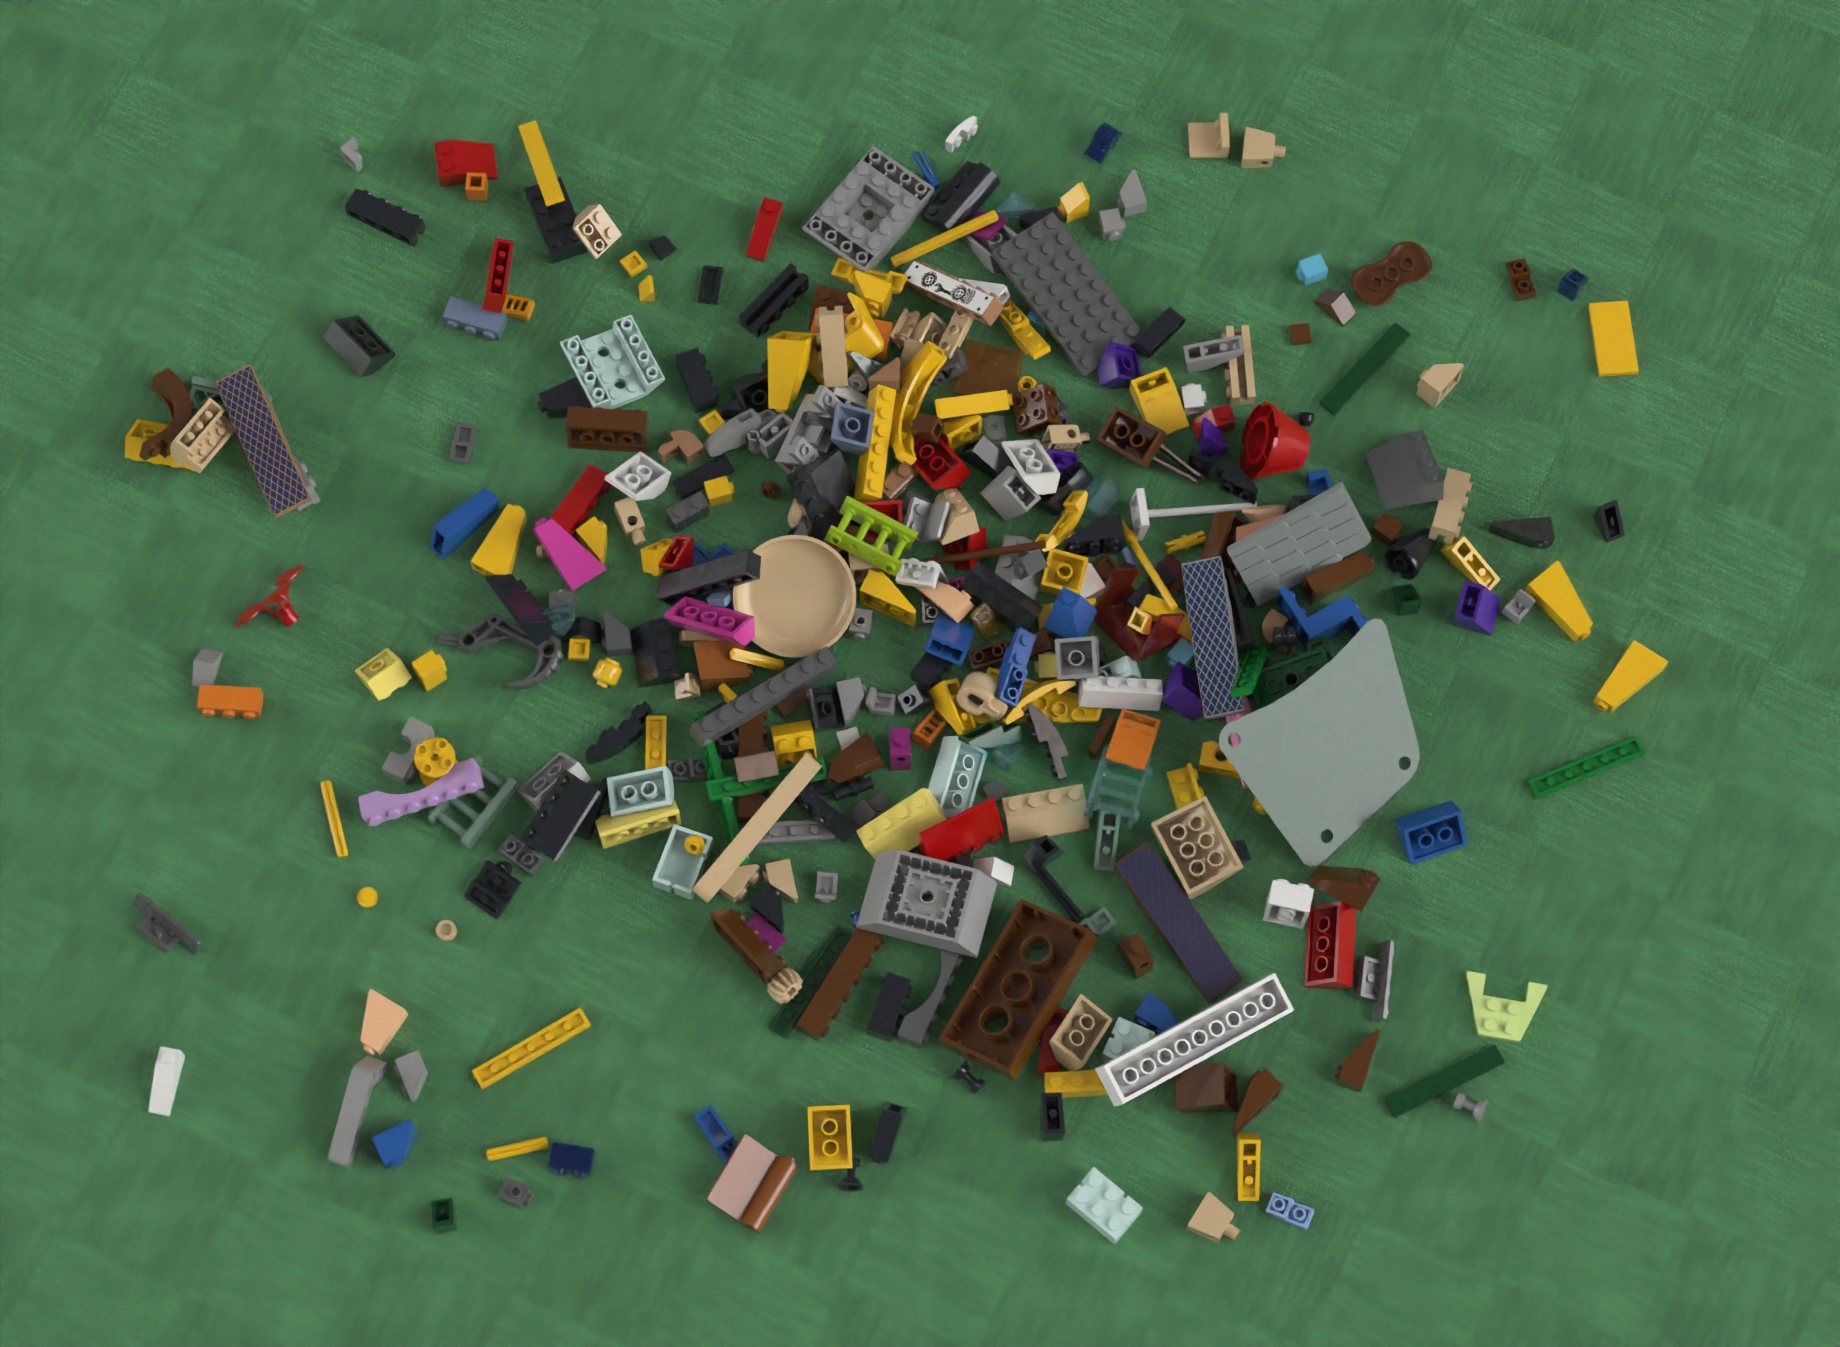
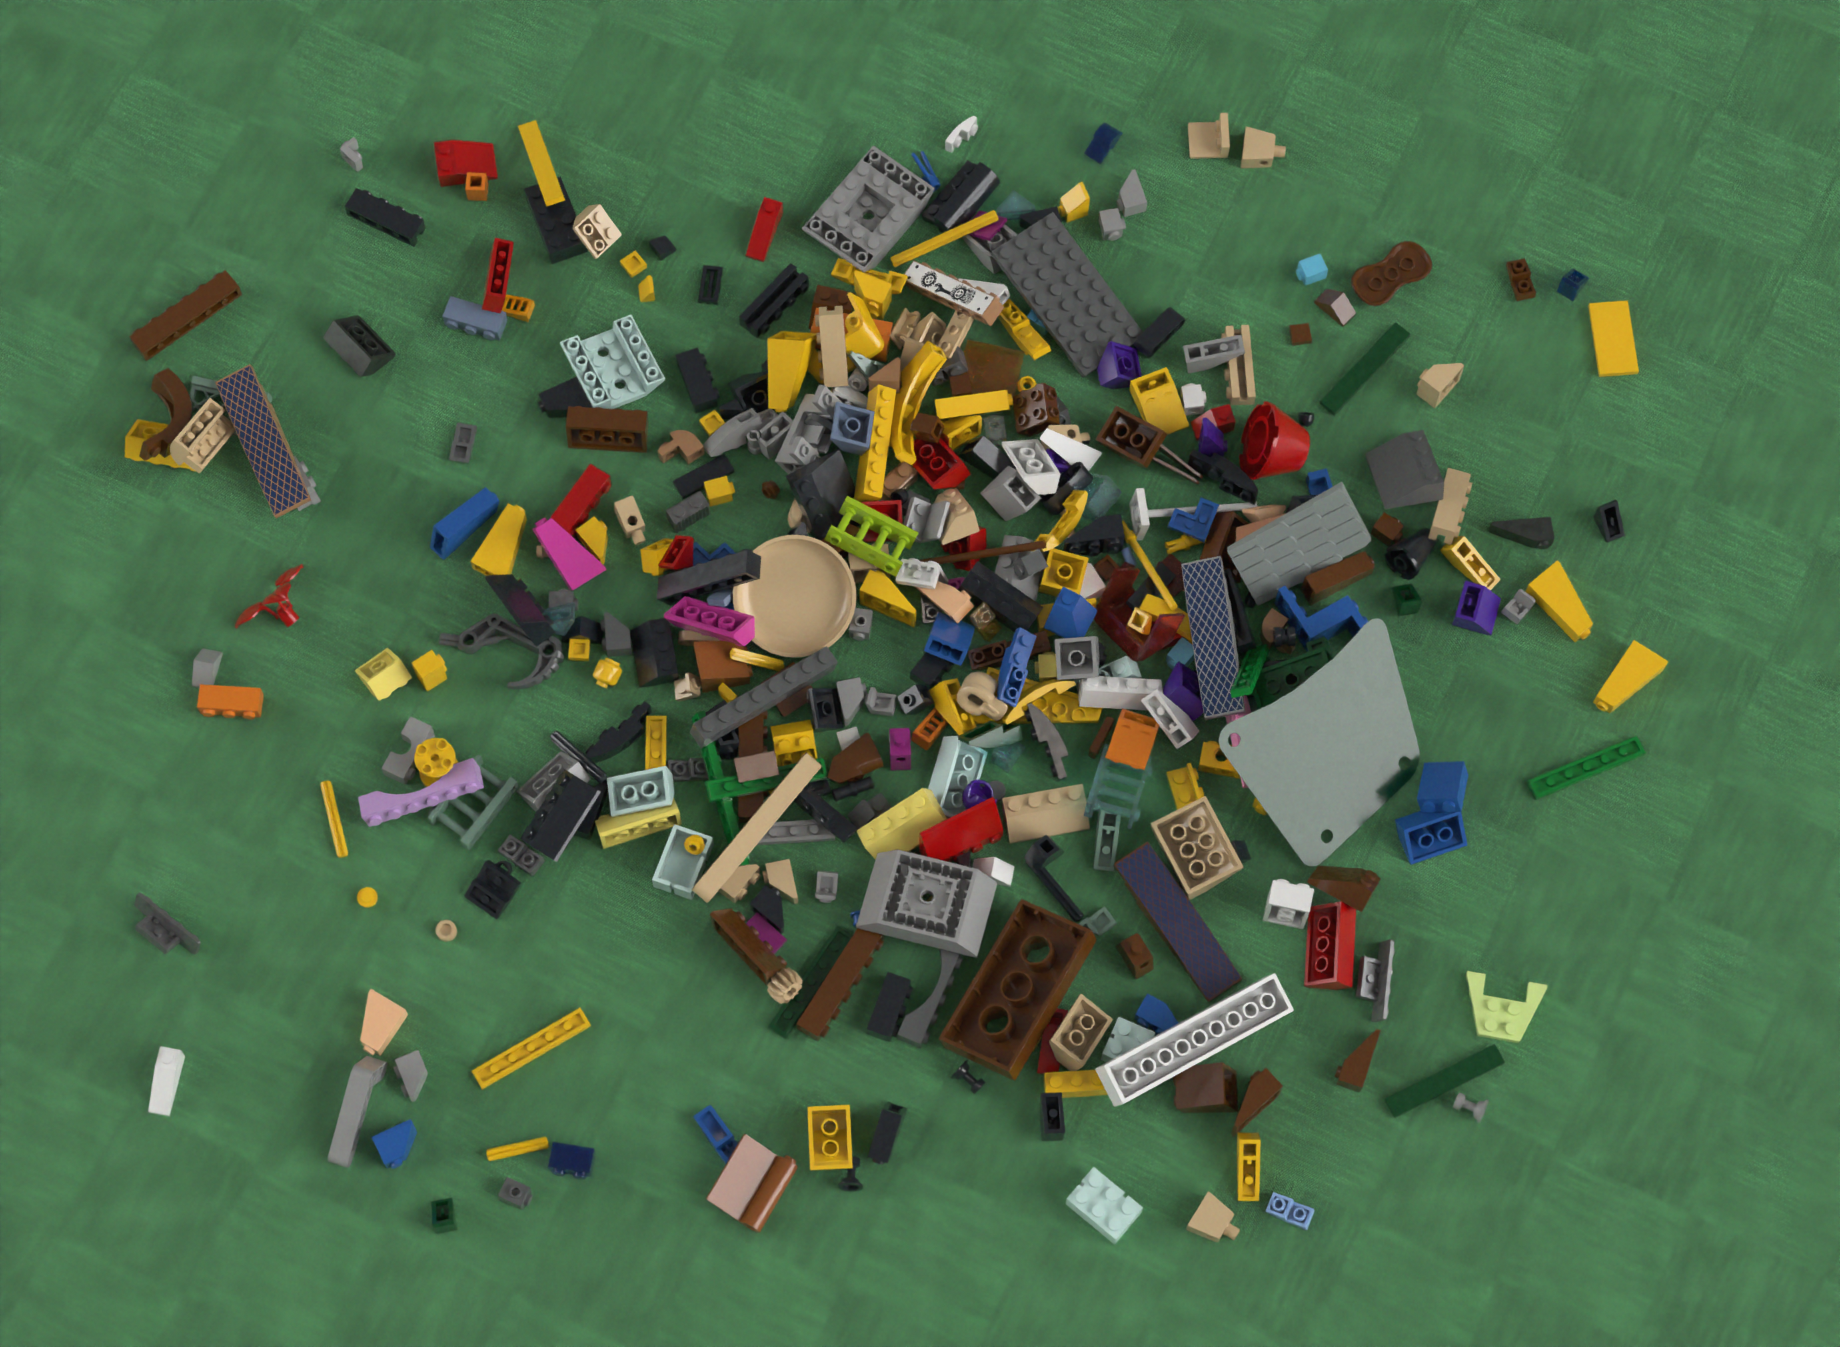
(185, 315): none -> reddish brown brick
(571, 750): none -> black axle
(640, 478): white slope -> none
(900, 494): none -> black hinge
(960, 385): none -> reddish brown tile
(975, 793): none -> dark purple helmet
(1070, 449): none -> white sticker
(1170, 718): none -> white slope
(1194, 525): none -> blue plate
(1442, 787): none -> blue brick

